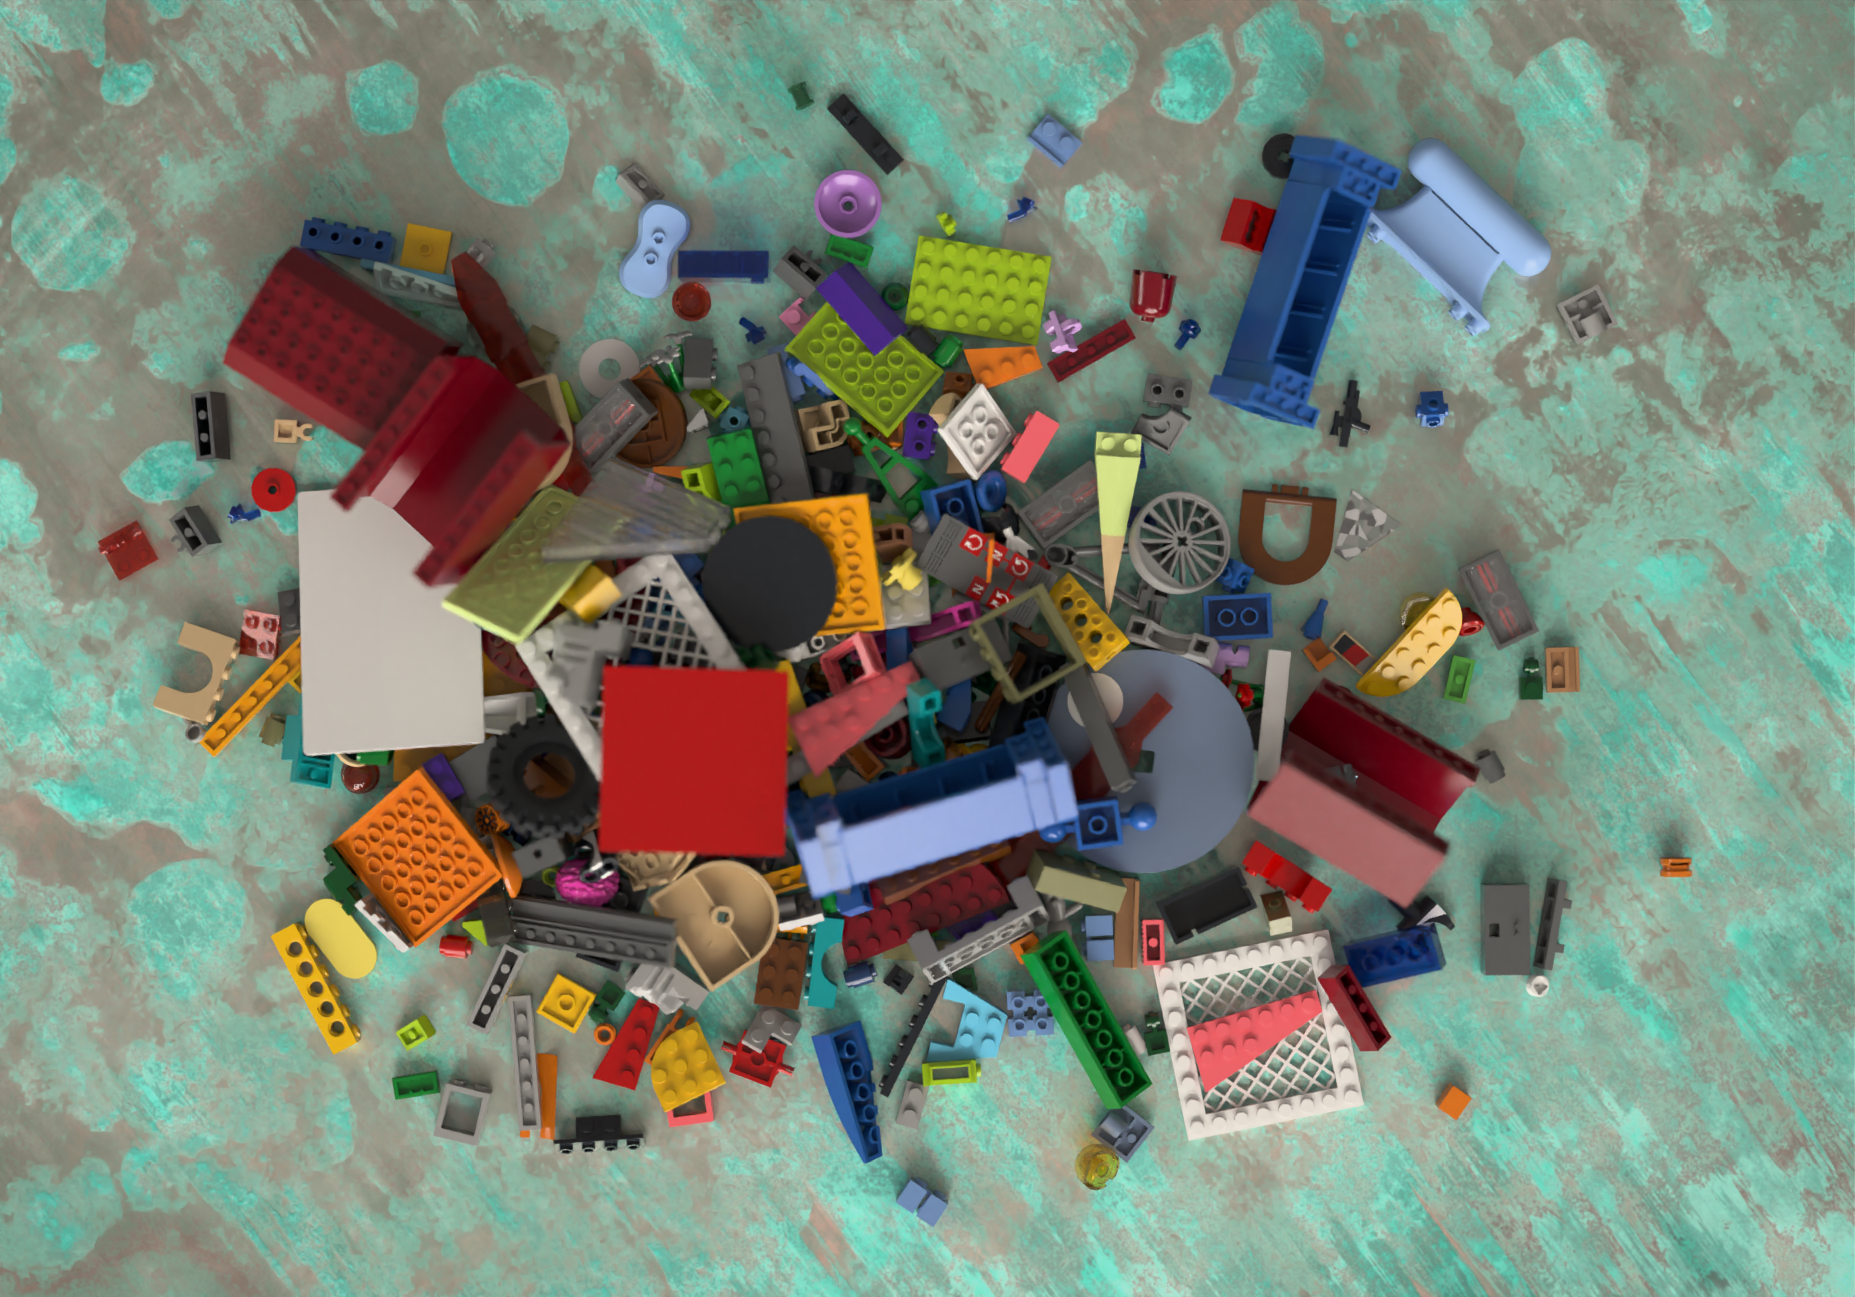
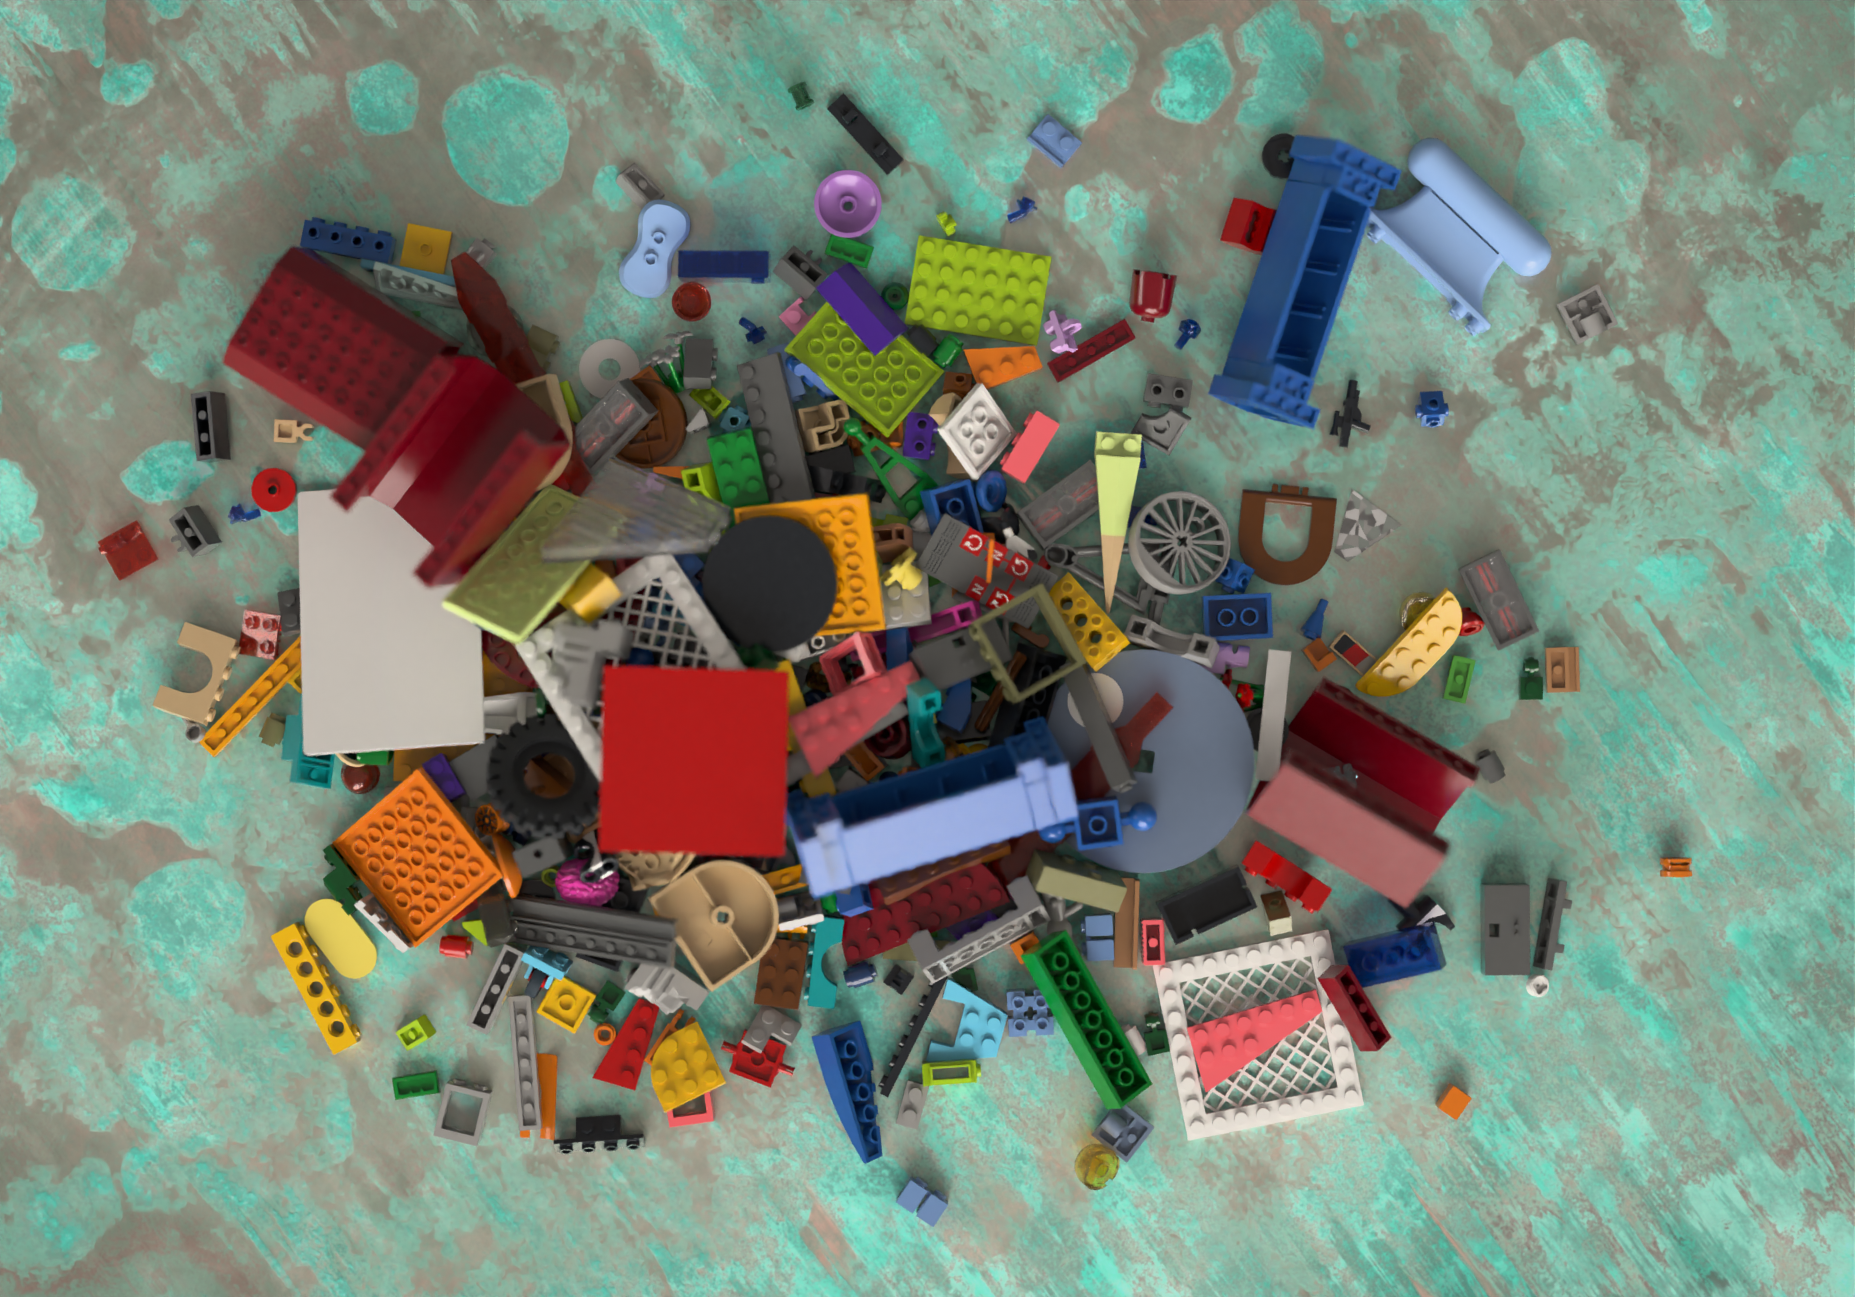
(546, 963): none -> medium azure plate

